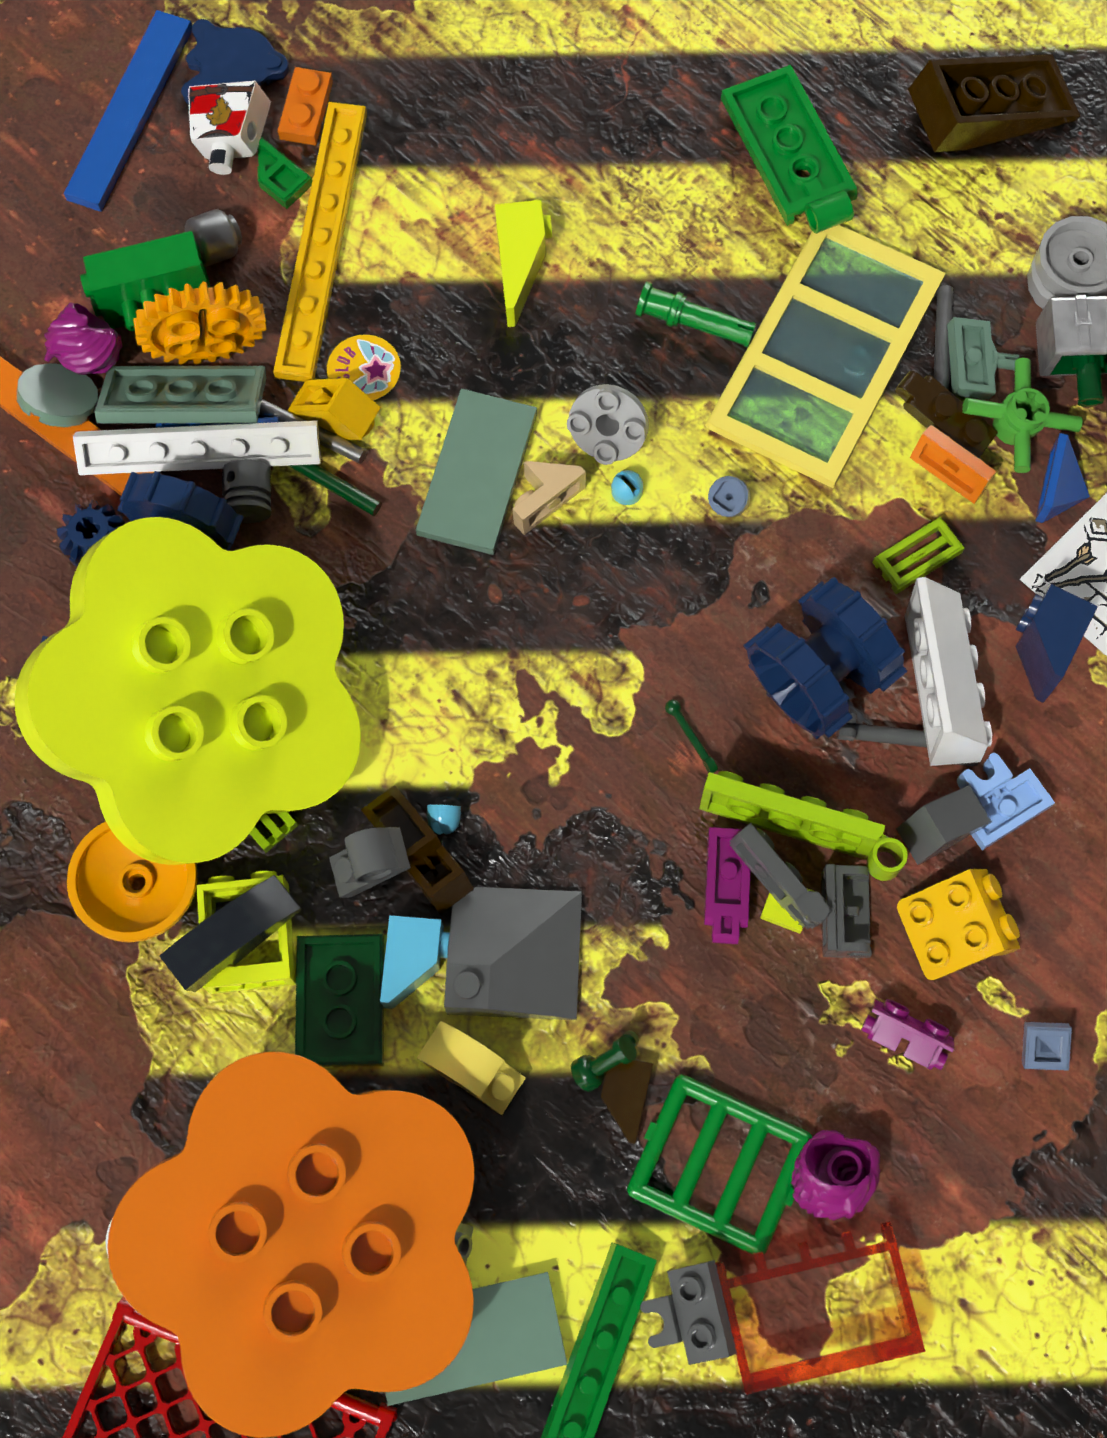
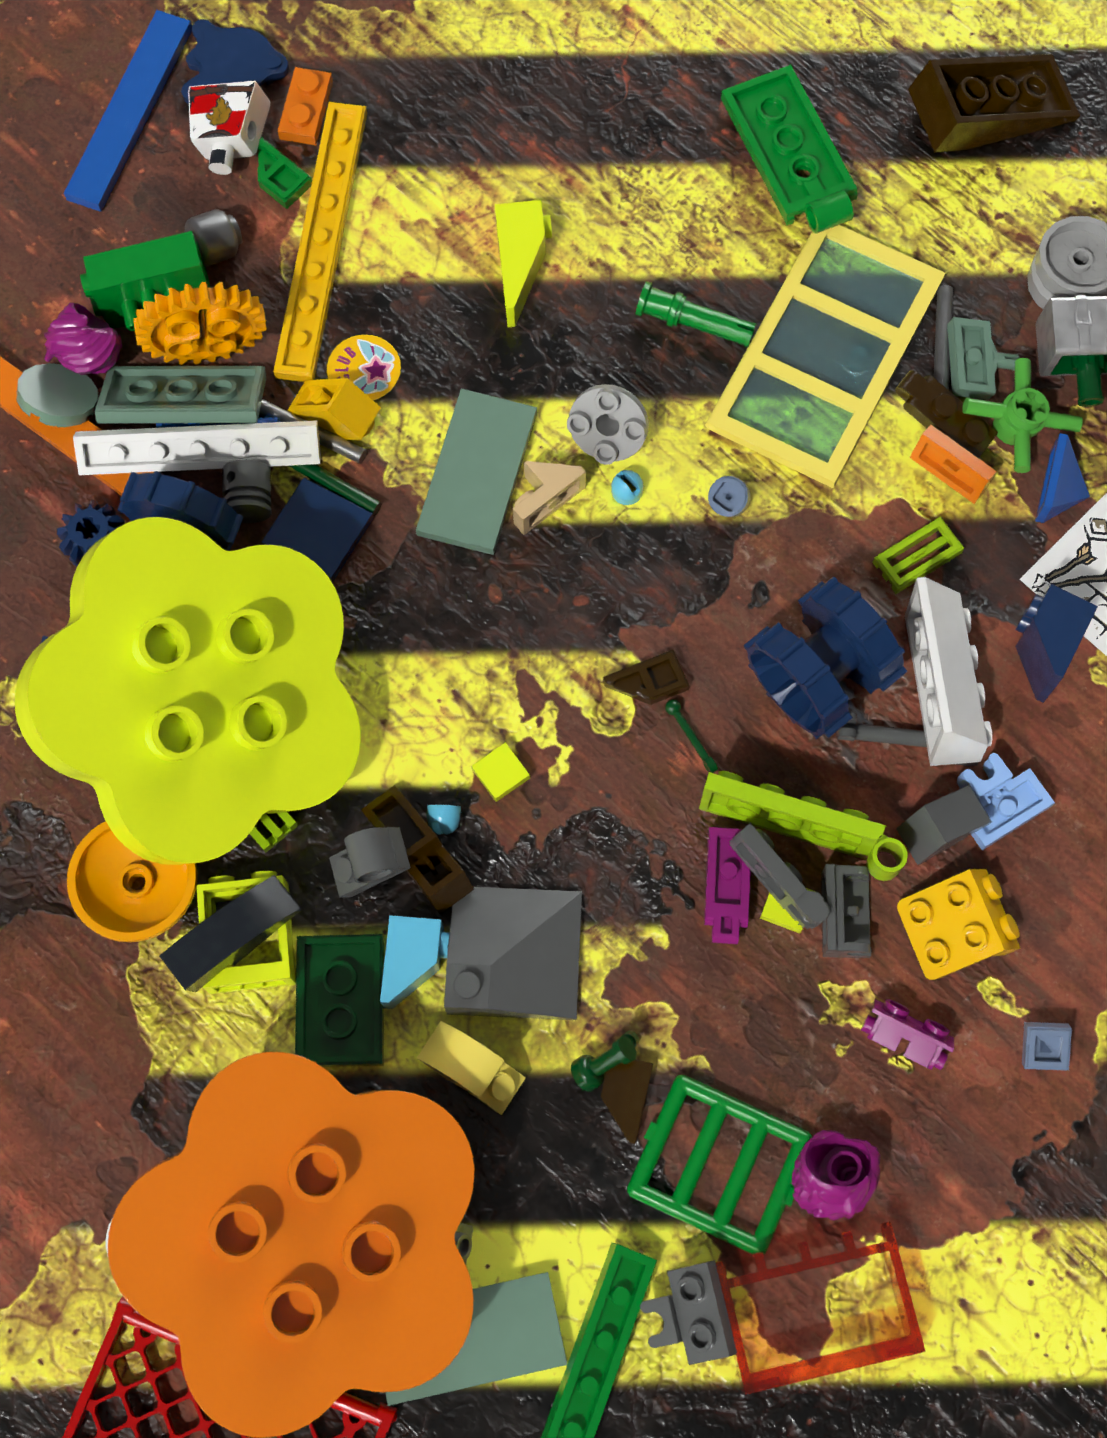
(319, 527): none -> dark blue tile
(500, 772): none -> neon yellow tile
(650, 679): none -> dark brown tile

